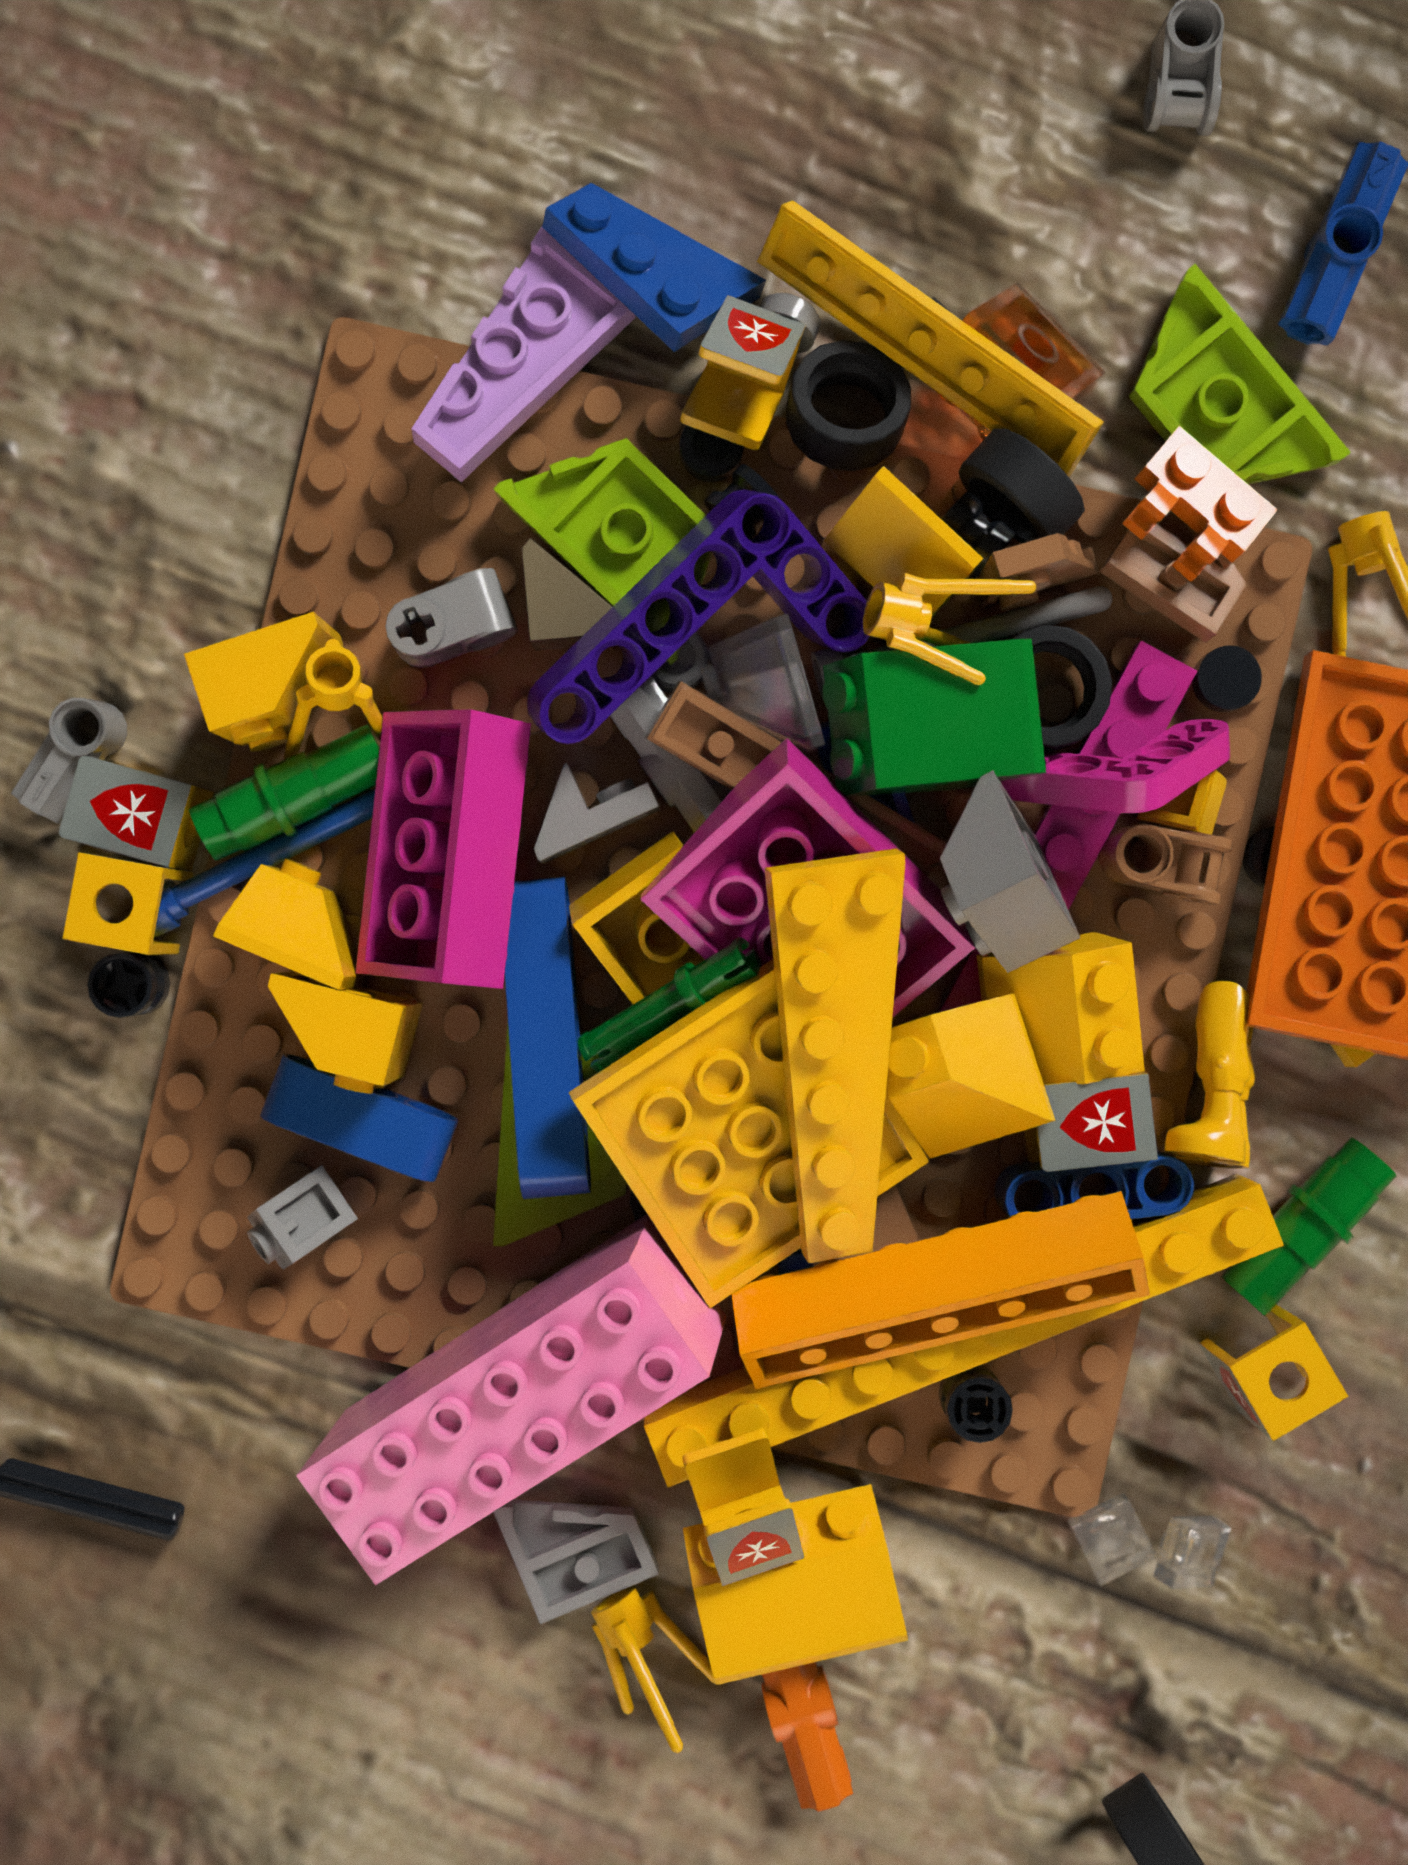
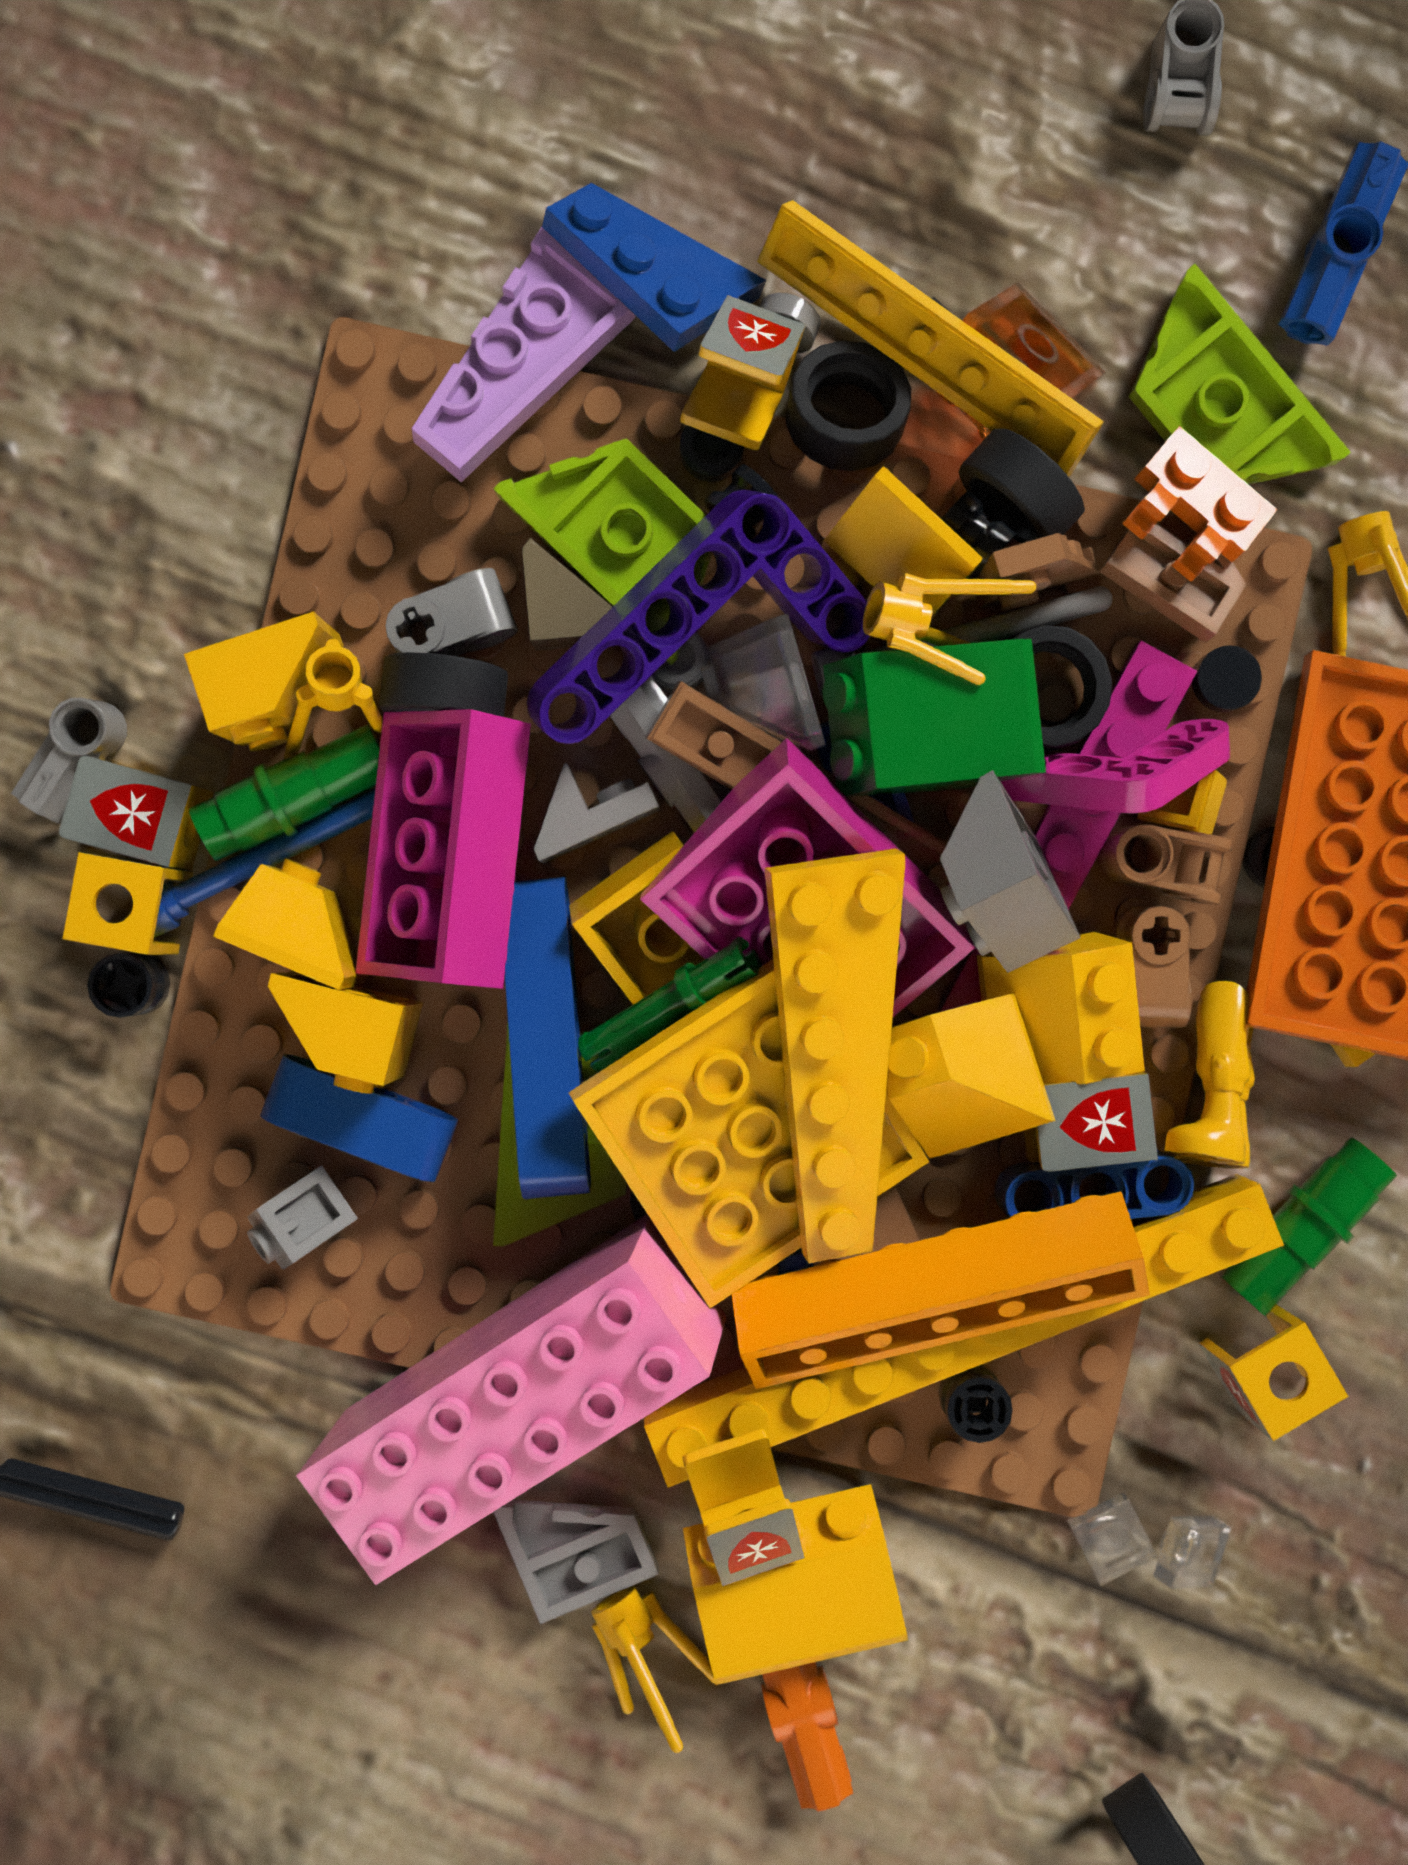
(441, 683): none -> black tyre
(1159, 965): none -> medium nougat piece

